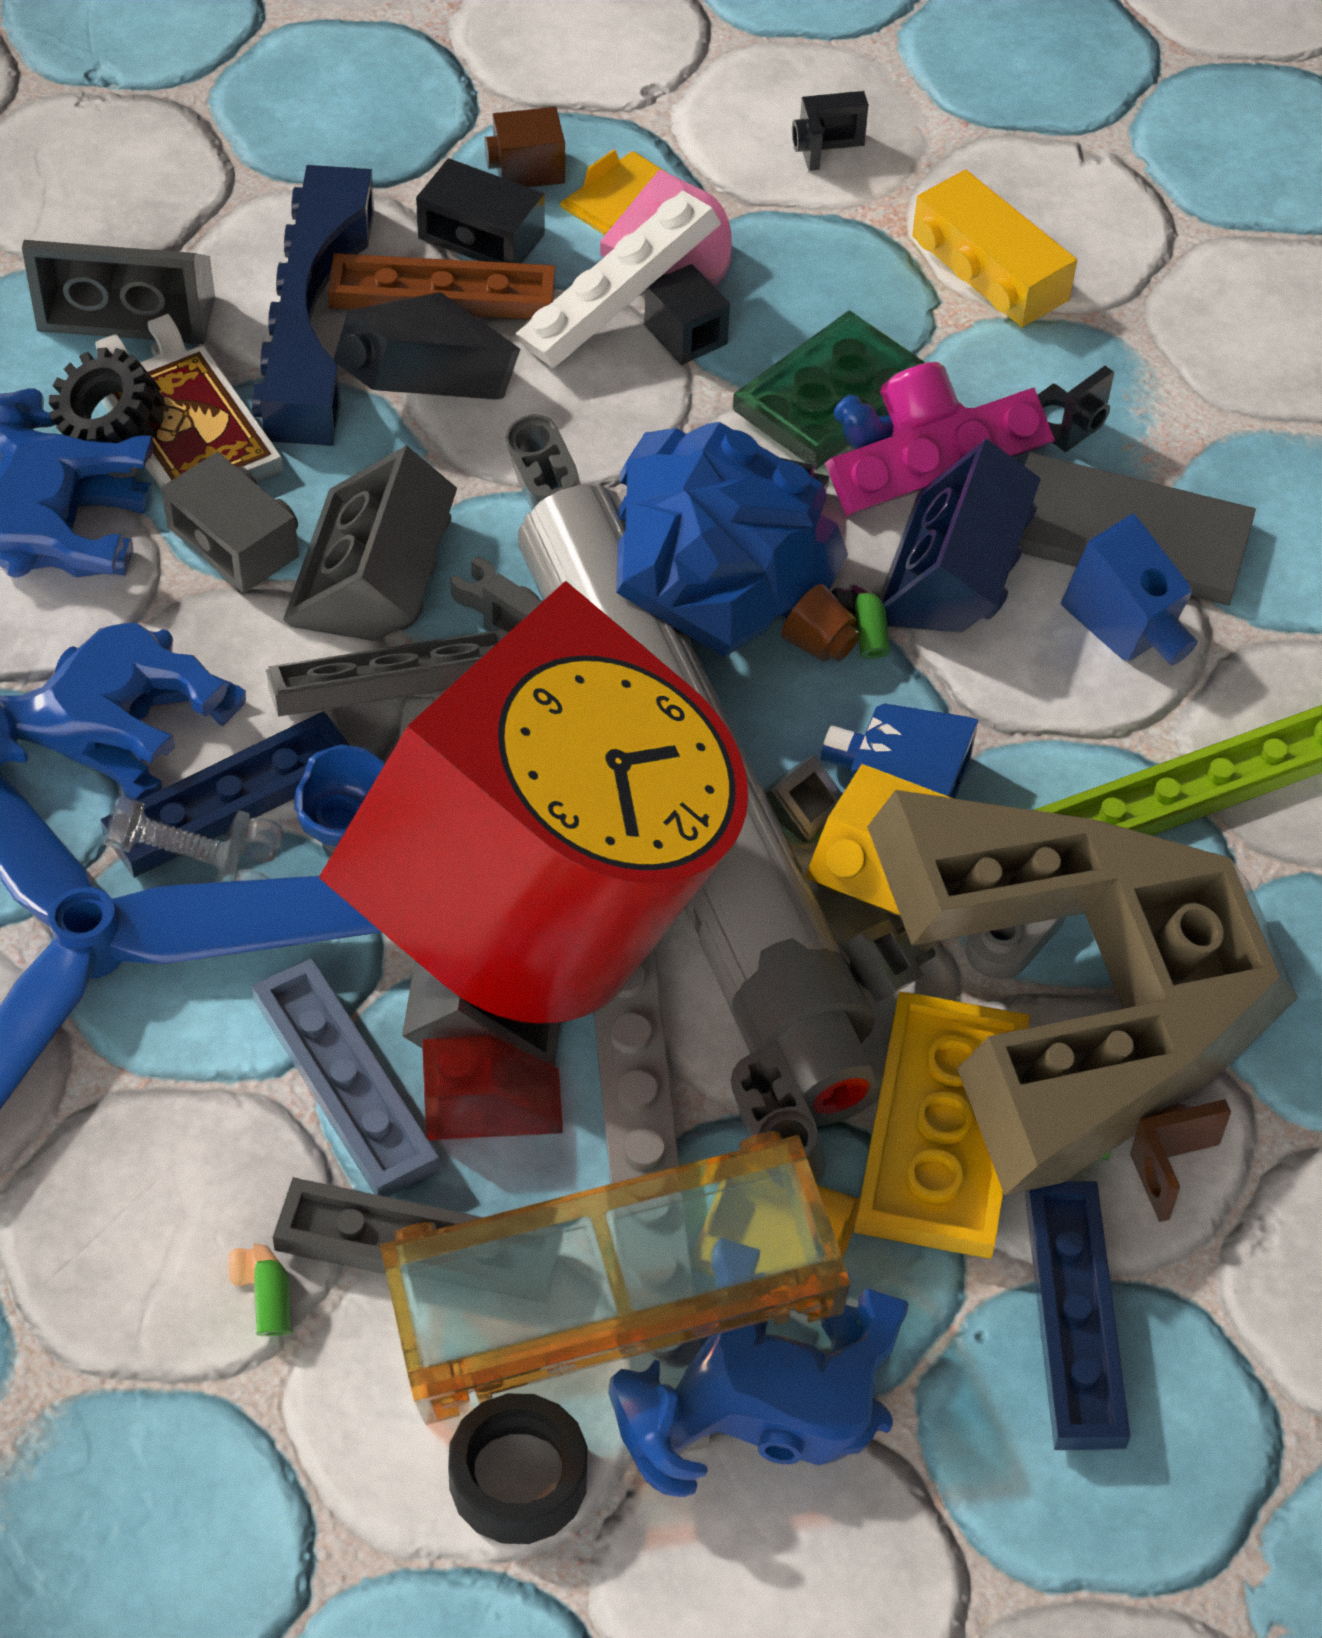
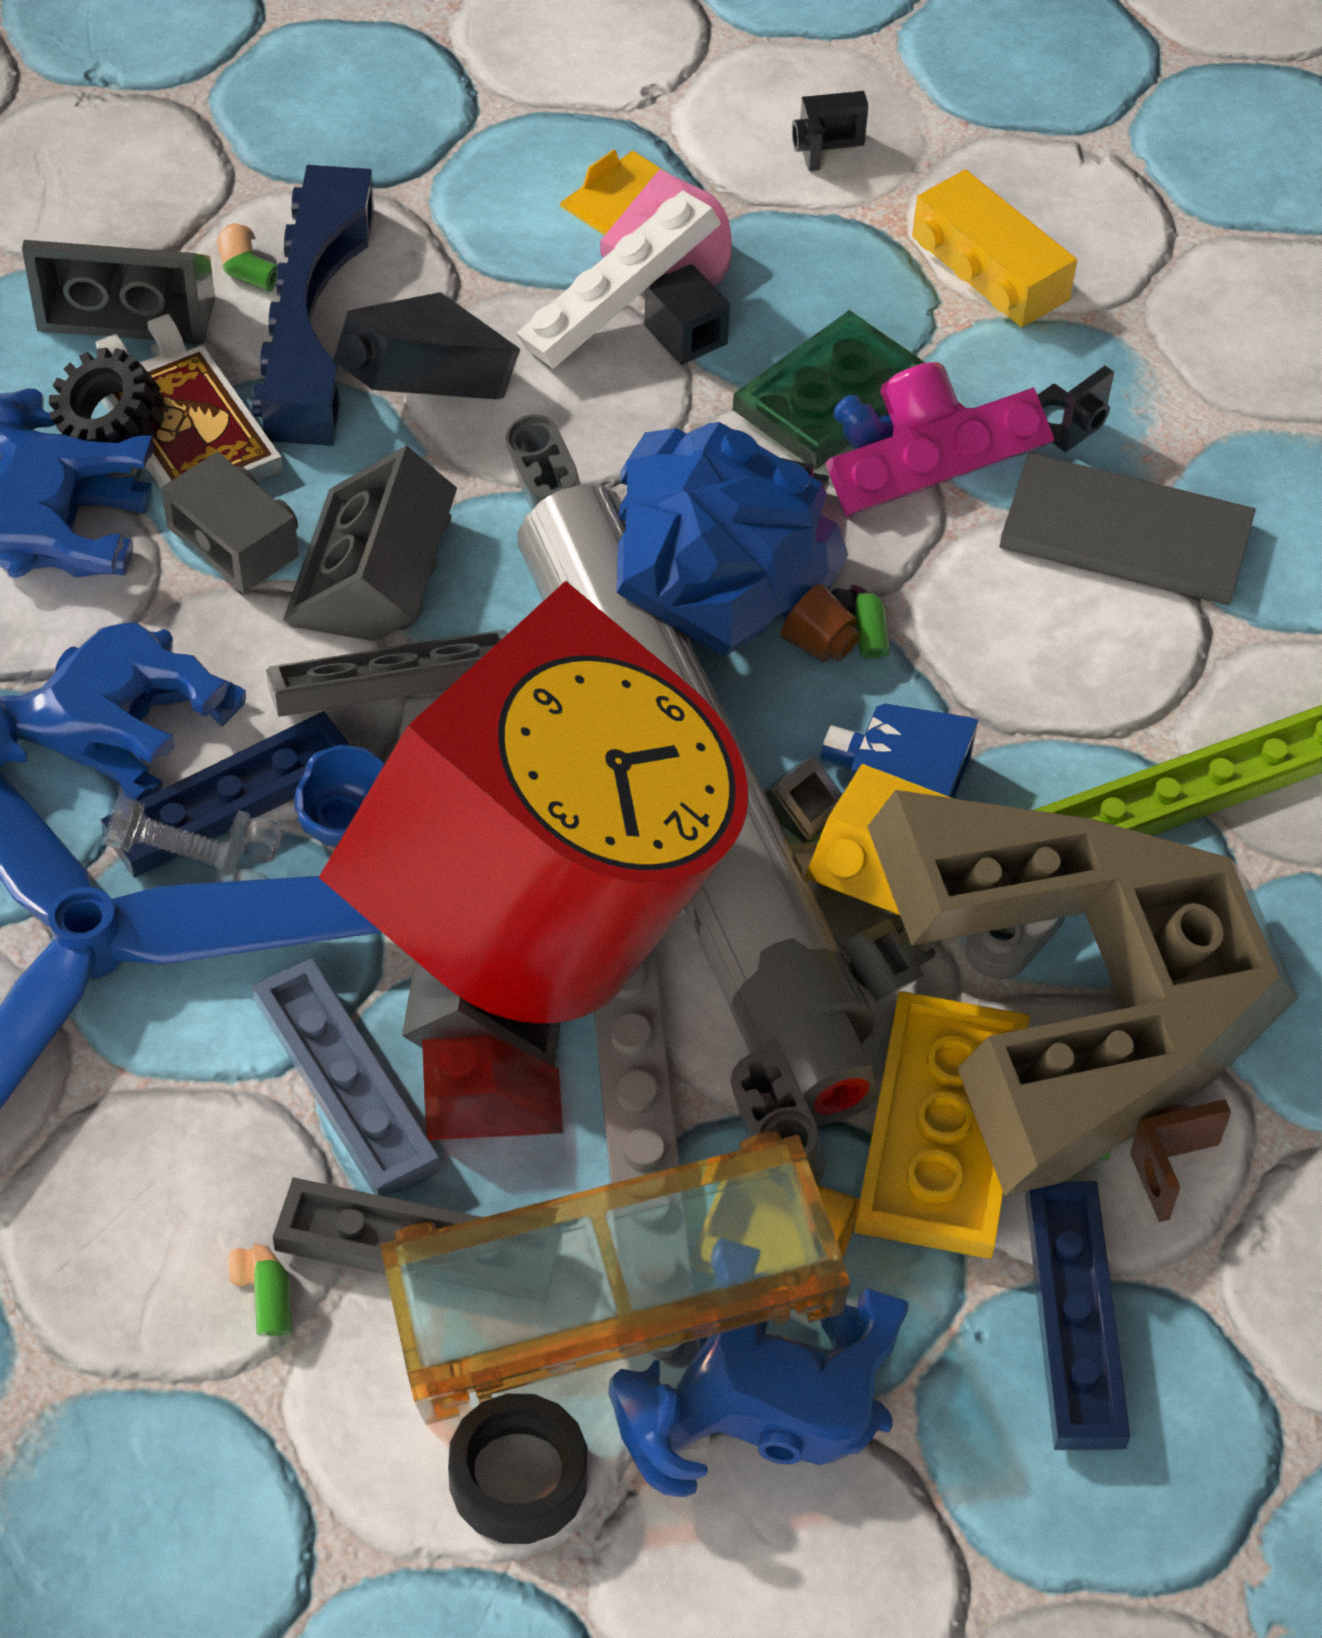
(239, 258): none -> arm
(477, 286): dark orange plate -> none
(480, 214): black brick -> none
(494, 596): dark grey plate -> none
(527, 147): reddish brown brick -> none
(961, 543): dark blue slope -> none
(1131, 594): blue torso -> none

